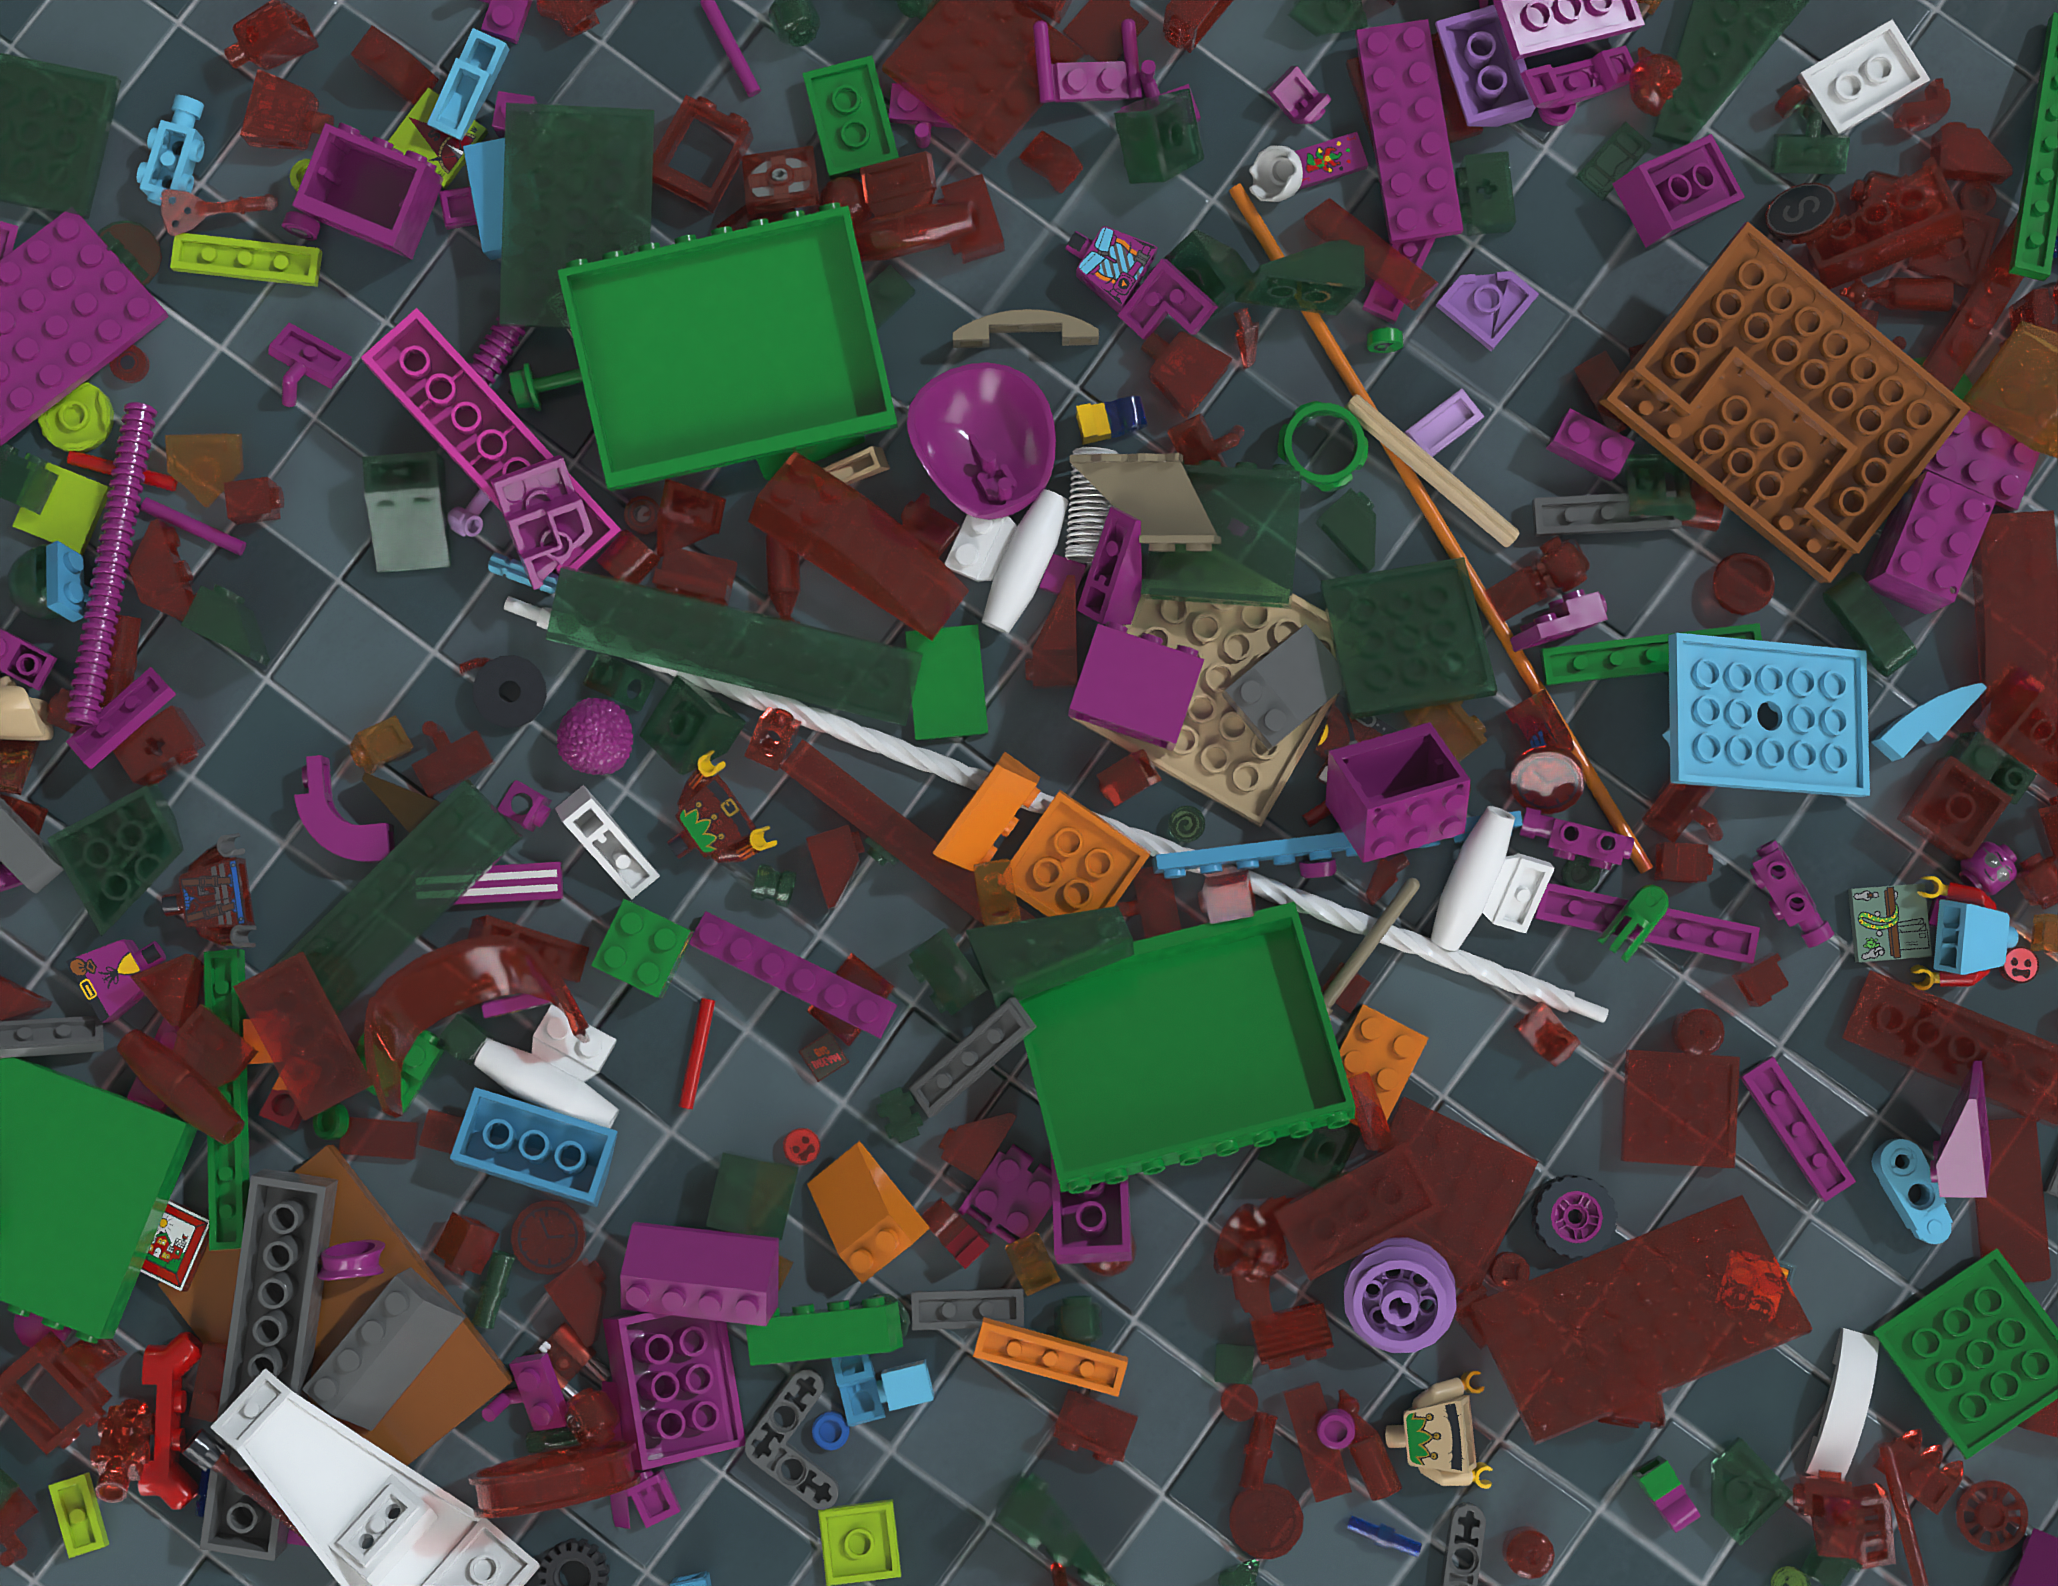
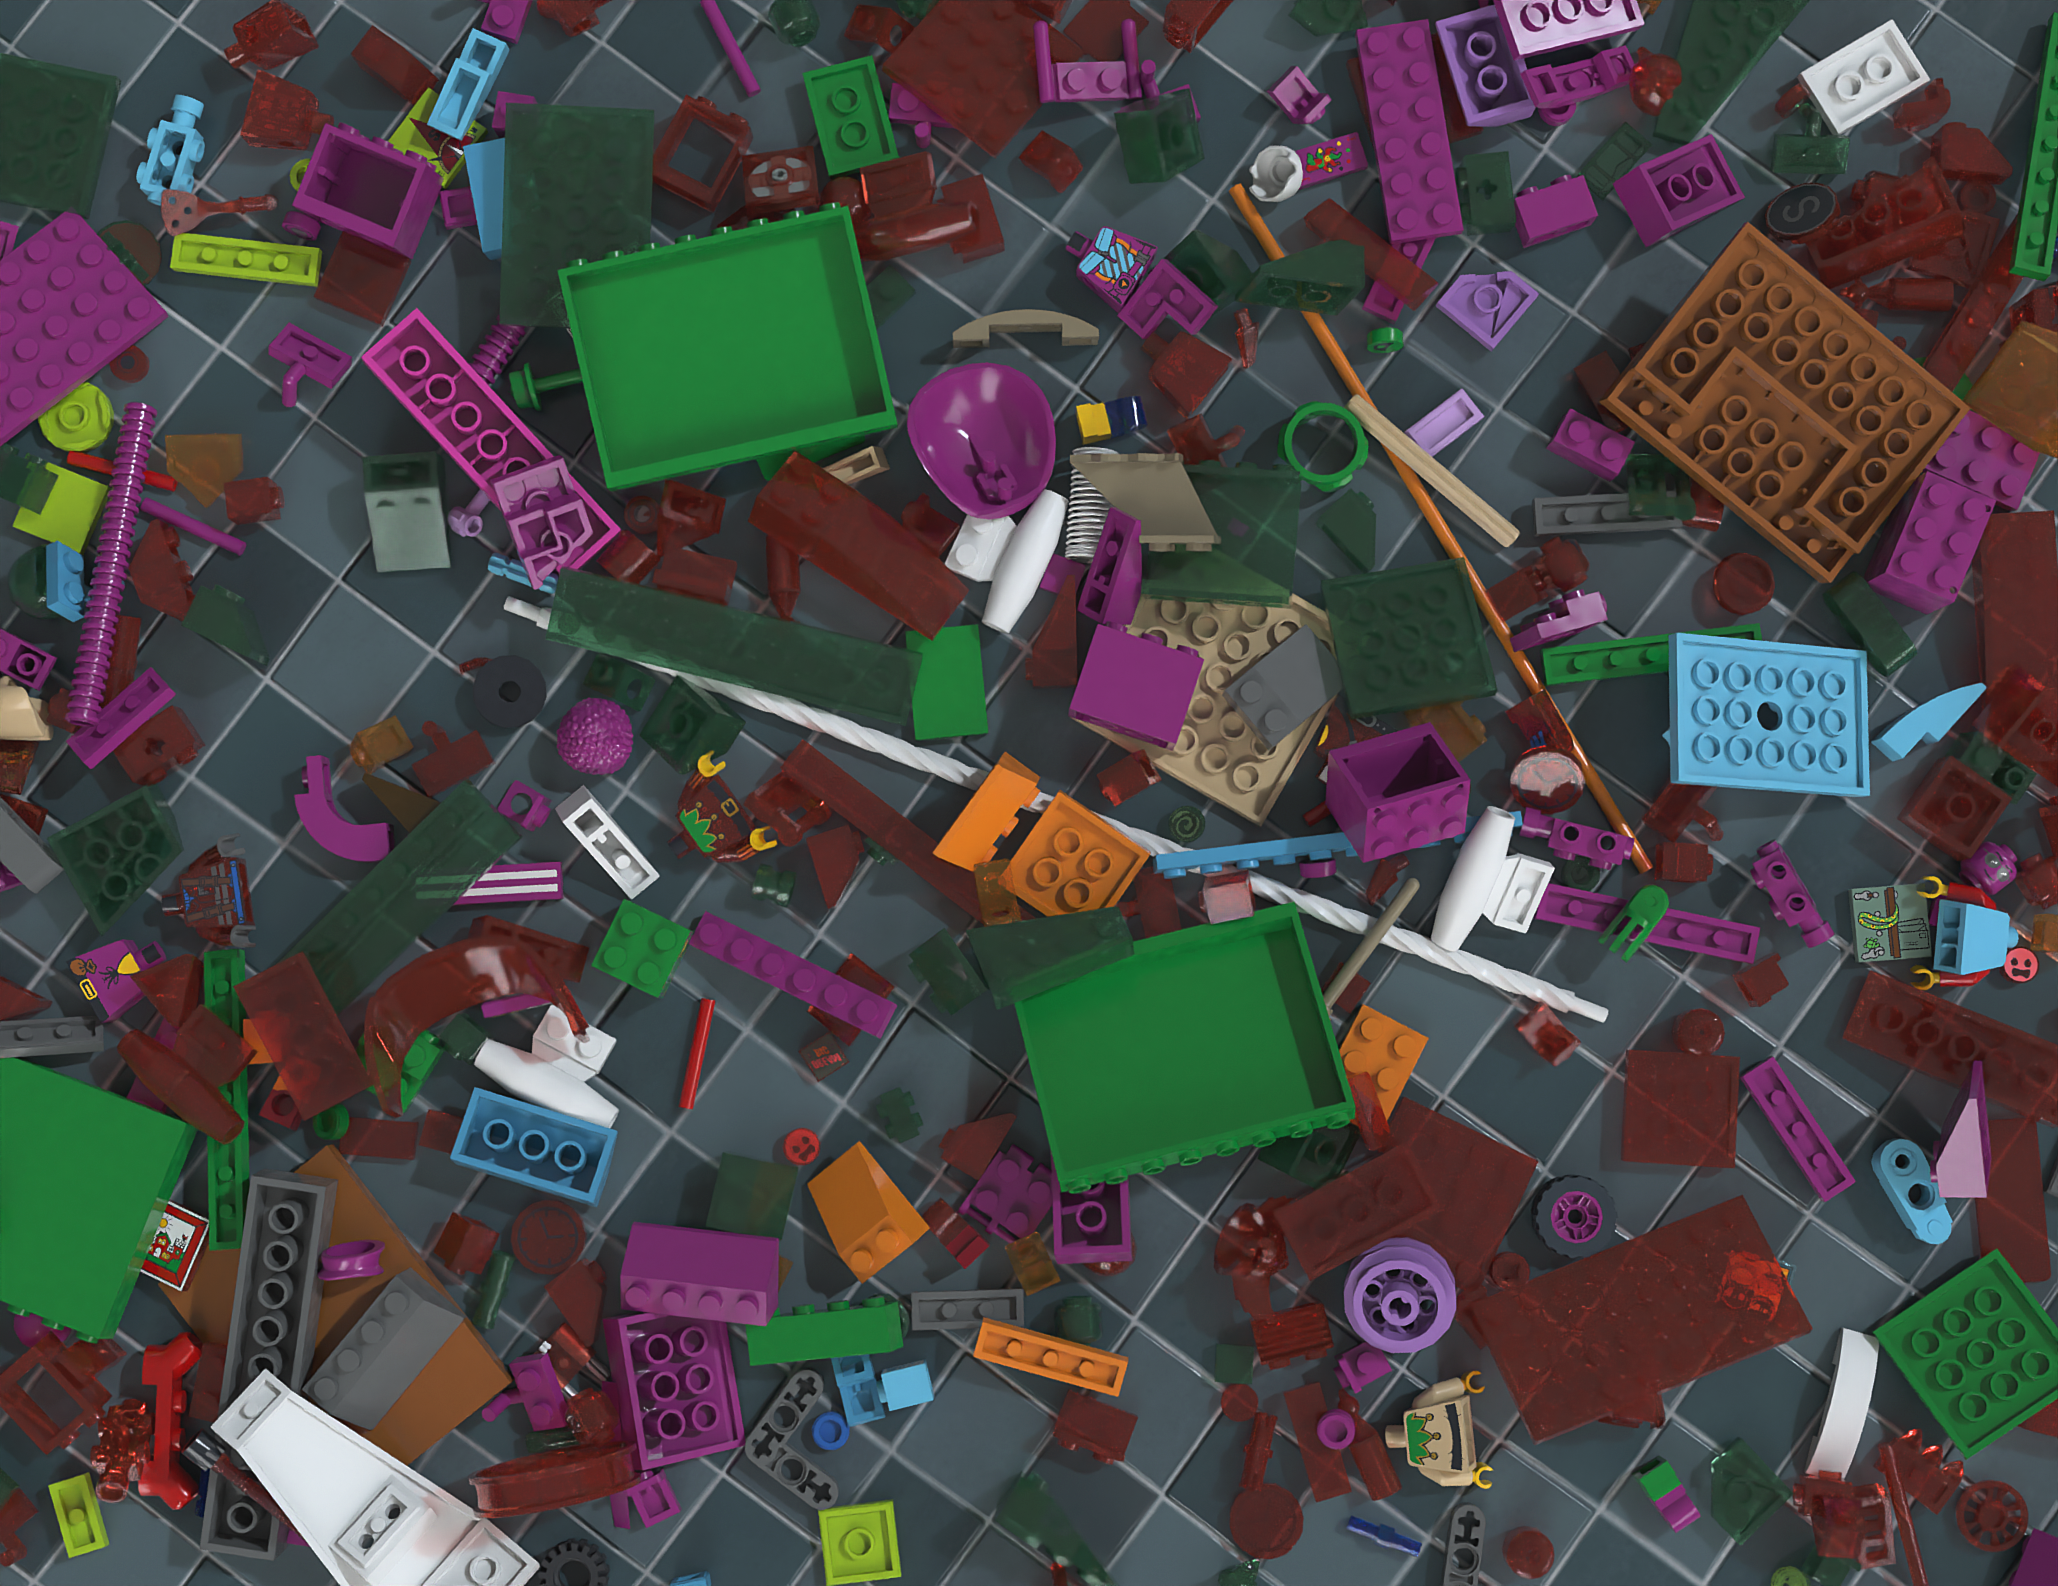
(362, 278): none -> clear red tile
(765, 749): clear red brick -> none
(781, 797): none -> clear red plate
(875, 24): none -> clear red bracket
(972, 1057): dark grey tile -> none
(1360, 1366): none -> magenta bracket
(1553, 210): none -> magenta brick

